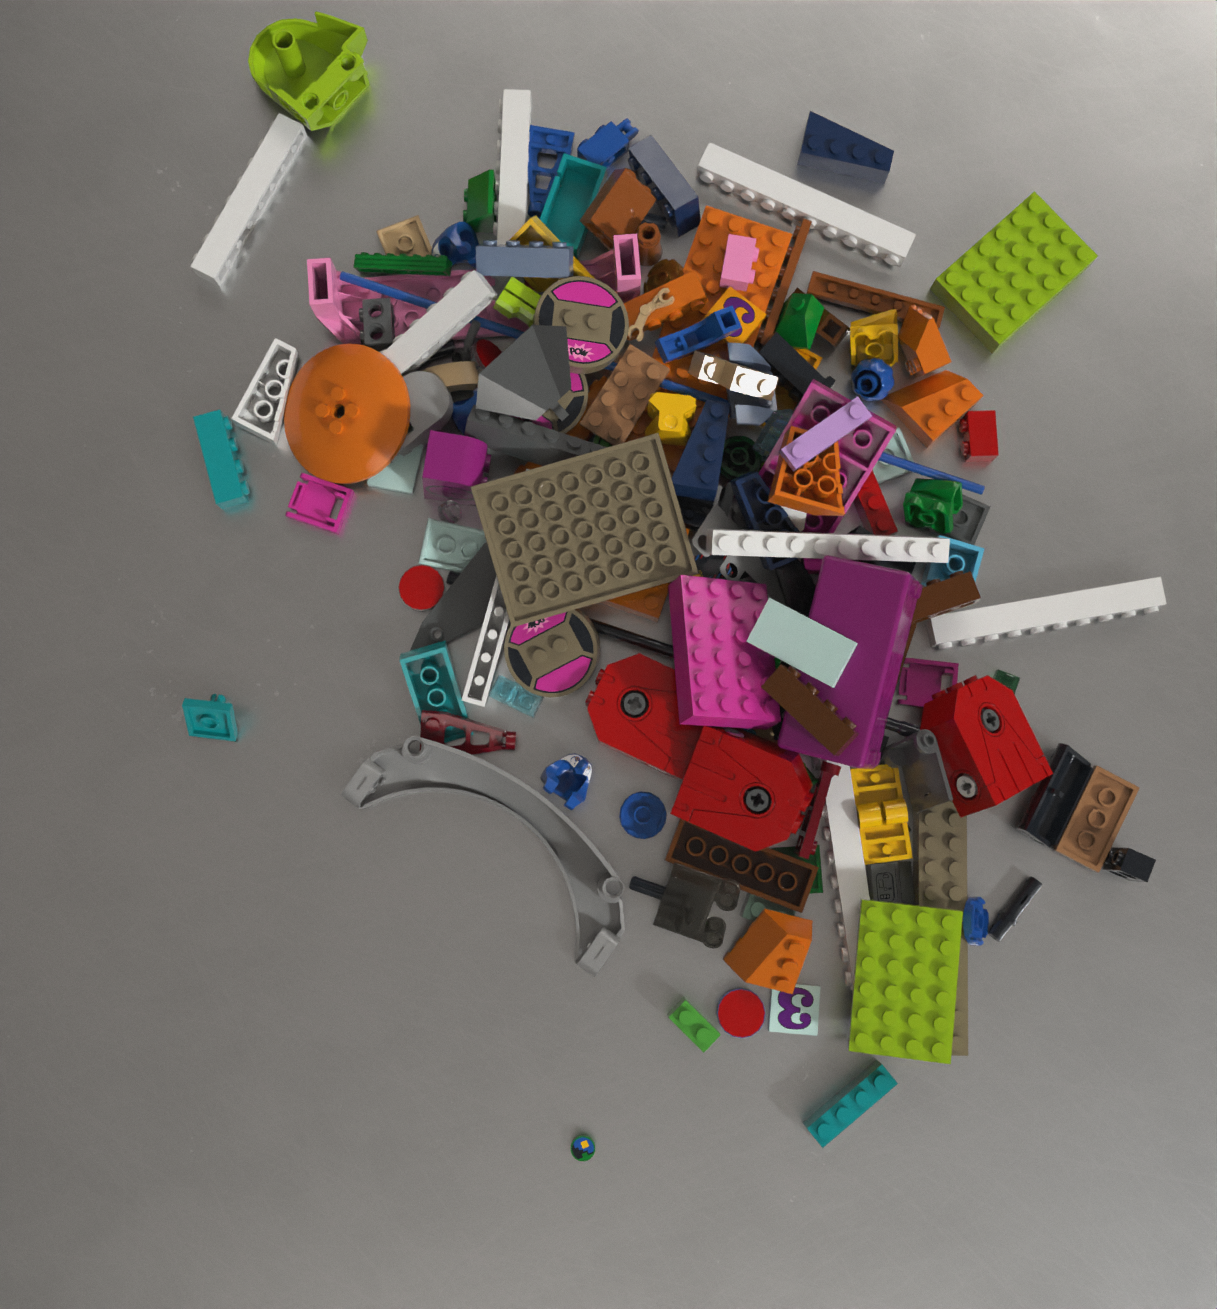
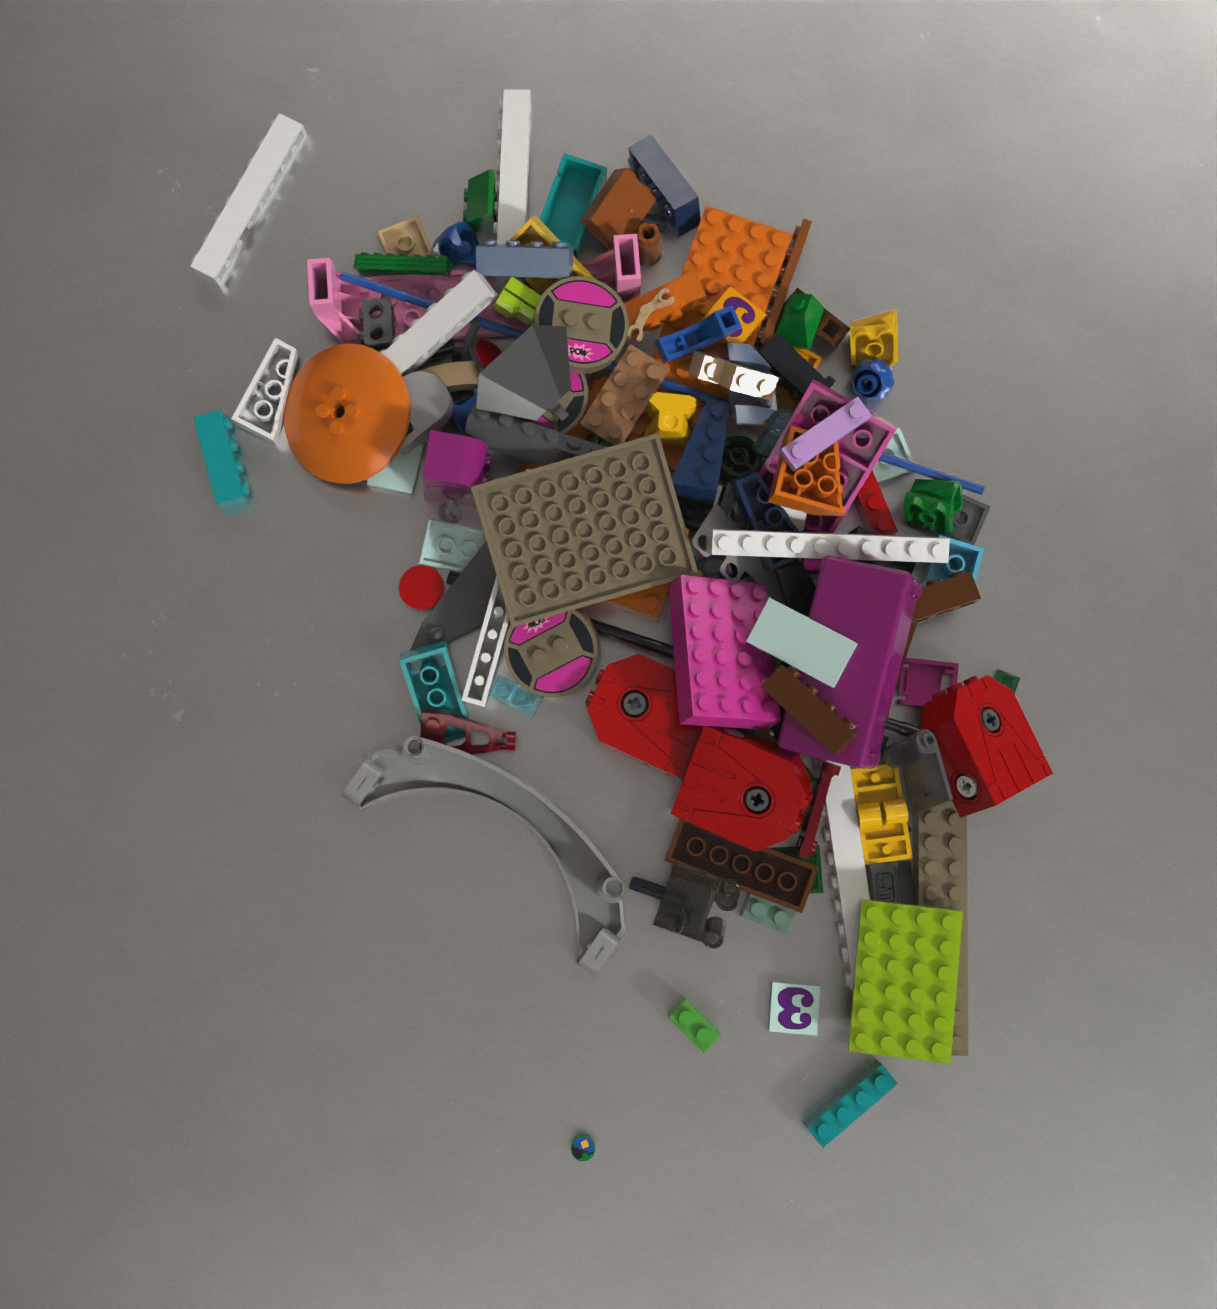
(210, 718): teal tile -> none
(311, 67): lime animal -> none
(316, 503): dark pink container -> none
(550, 142): blue plate -> none
(568, 779): blue piece -> none
(607, 143): blue brick -> none
(643, 815): blue tile -> none
(662, 273): pearl gold tile -> none
(738, 262): bright pink brick -> none
(740, 1012): red tile -> none
(772, 951): orange wedge -> none
(800, 201): white brick -> none
(843, 151): dark blue wedge -> none
(867, 298): dark orange plate -> none
(922, 343): orange wedge -> none
(933, 404): orange wedge -> none
(975, 921): blue tile -> none
(979, 436): red brick -> none
(1013, 272): lime brick -> none
(1014, 909): black pin -> none
(1046, 612): white brick -> none
(1056, 797): black container -> none
(1096, 819): medium nougat plate -> none
(1129, 864): black brick -> none

